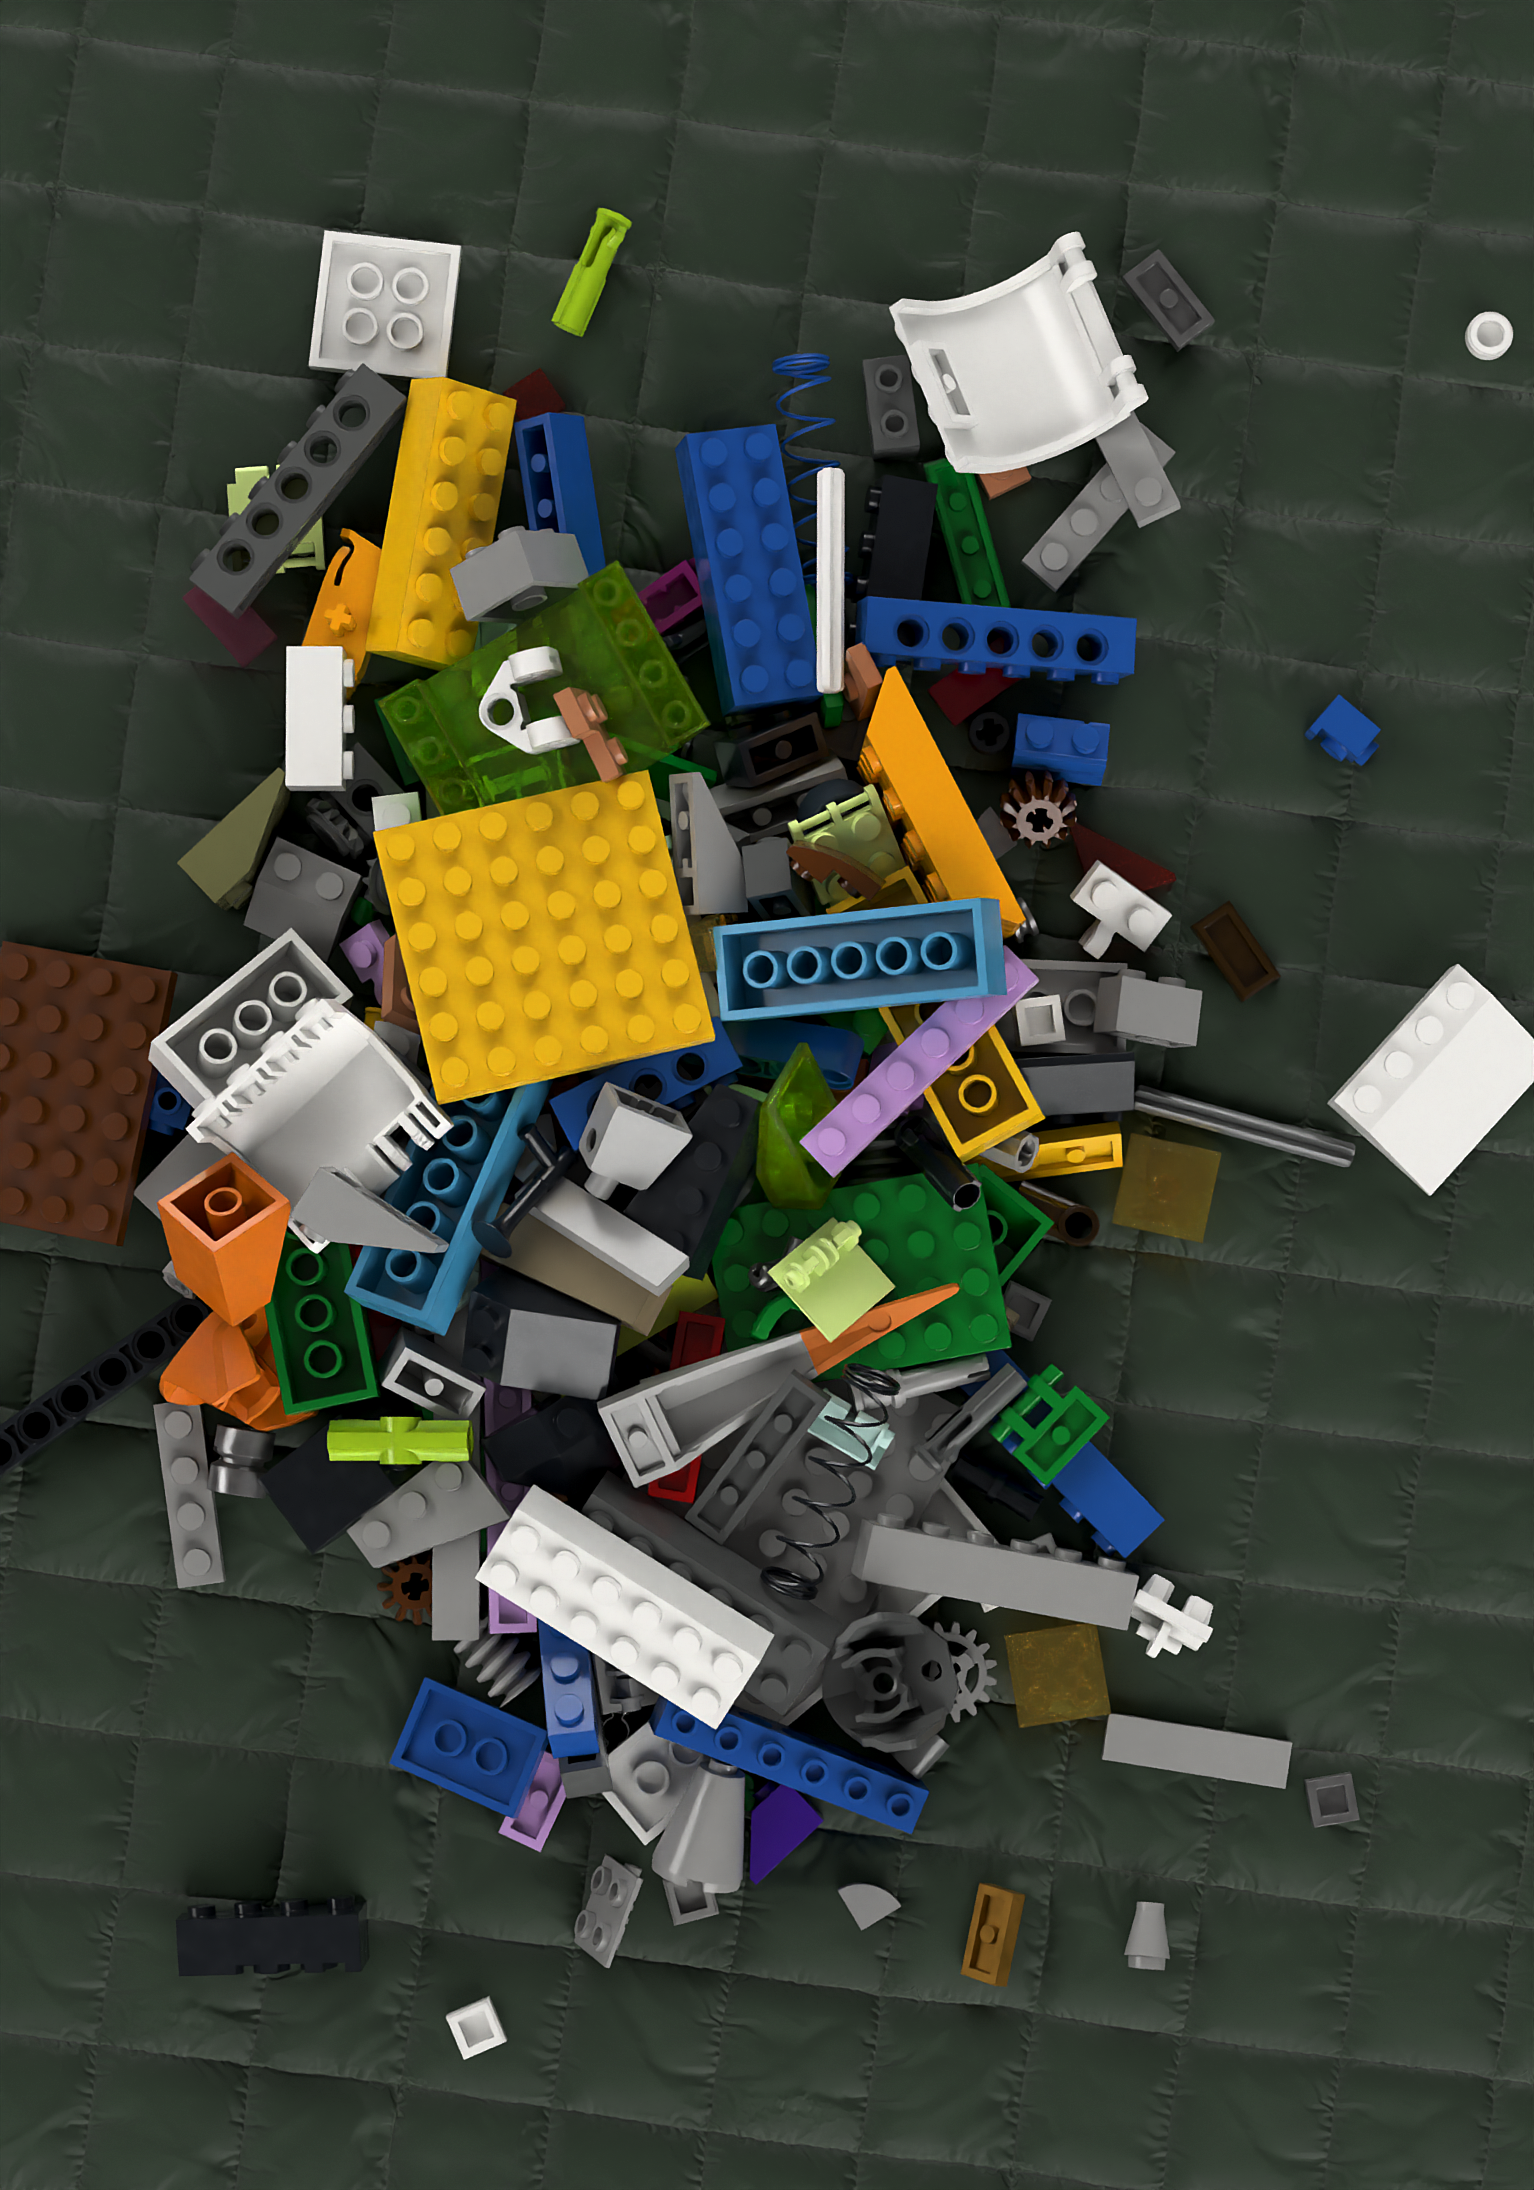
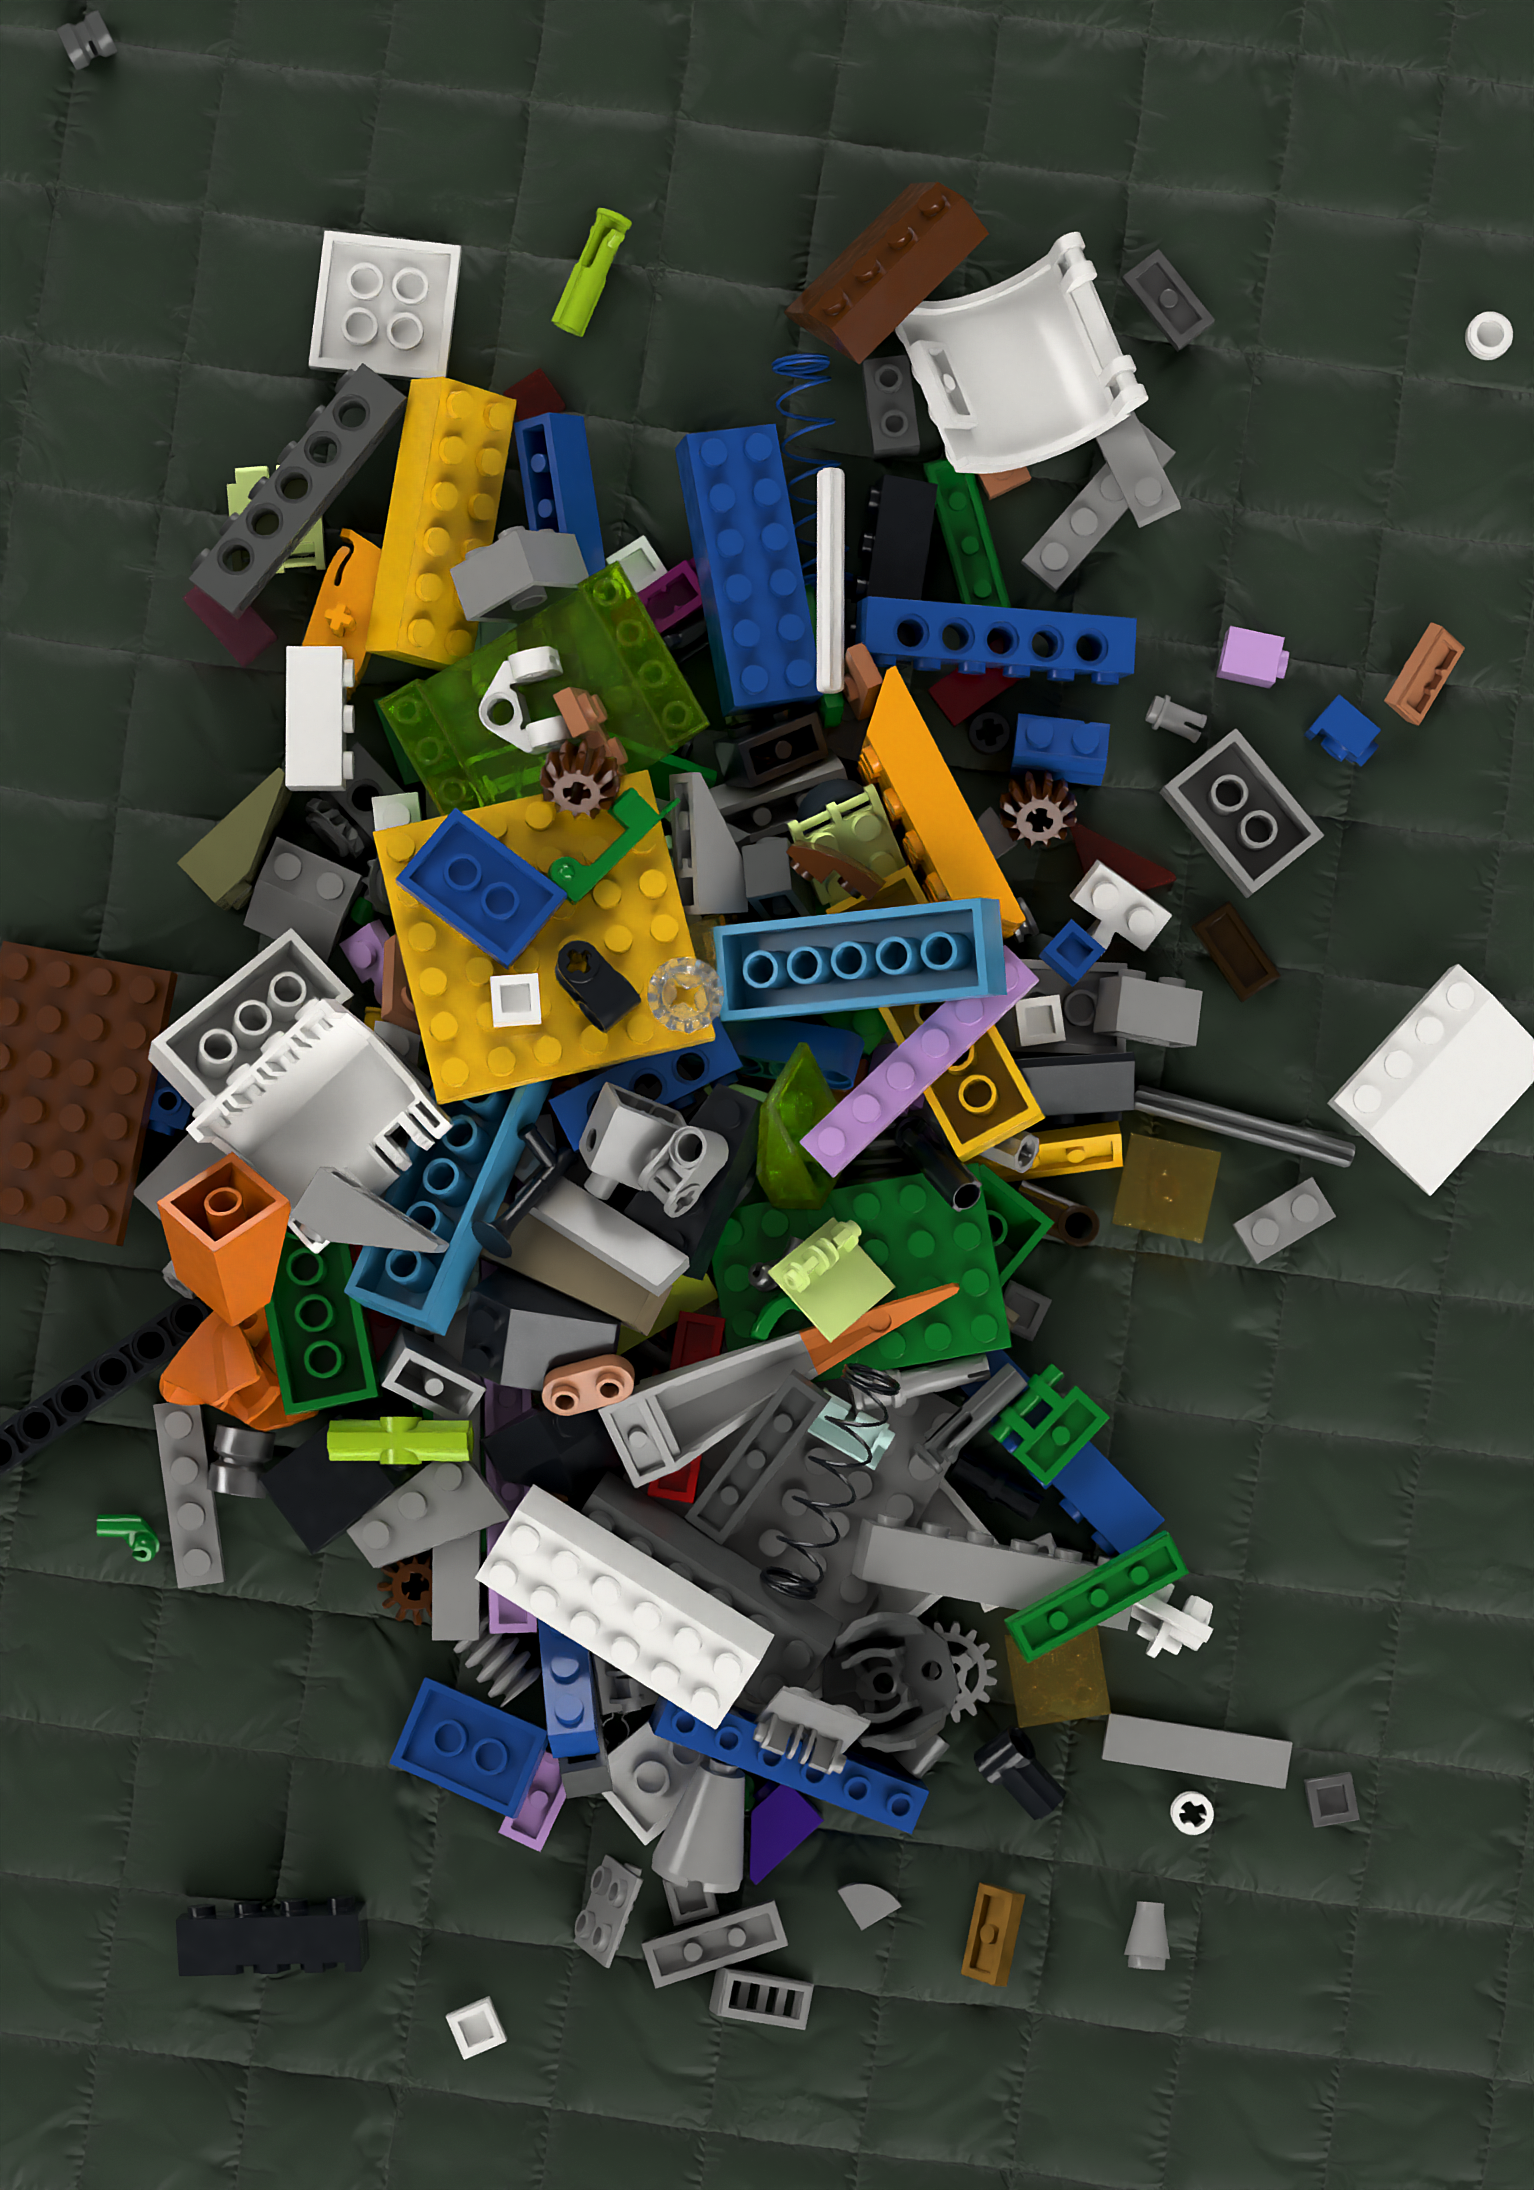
(87, 40): none -> dark grey wheel
(133, 1530): none -> green arm
(481, 888): none -> blue plate
(515, 1000): none -> white plate
(580, 779): none -> reddish brown gear
(585, 1384): none -> nougat plate
(601, 991): none -> black piece
(636, 818): none -> green piece
(639, 563): none -> white plate
(677, 1174): none -> light grey piece
(688, 973): none -> clear gear
(714, 1943): none -> light grey plate
(722, 1991): none -> light grey slope
(816, 1723): none -> light grey hinge
(889, 269): none -> reddish brown slope
(1013, 1763): none -> black piece
(1072, 952): none -> blue plate
(1096, 1596): none -> green tile
(1173, 716): none -> light grey pin
(1196, 1799): none -> white bush
(1241, 813): none -> light grey brick
(1252, 657): none -> lavender brick
(1283, 1220): none -> light grey plate
(1424, 674): none -> nougat plate

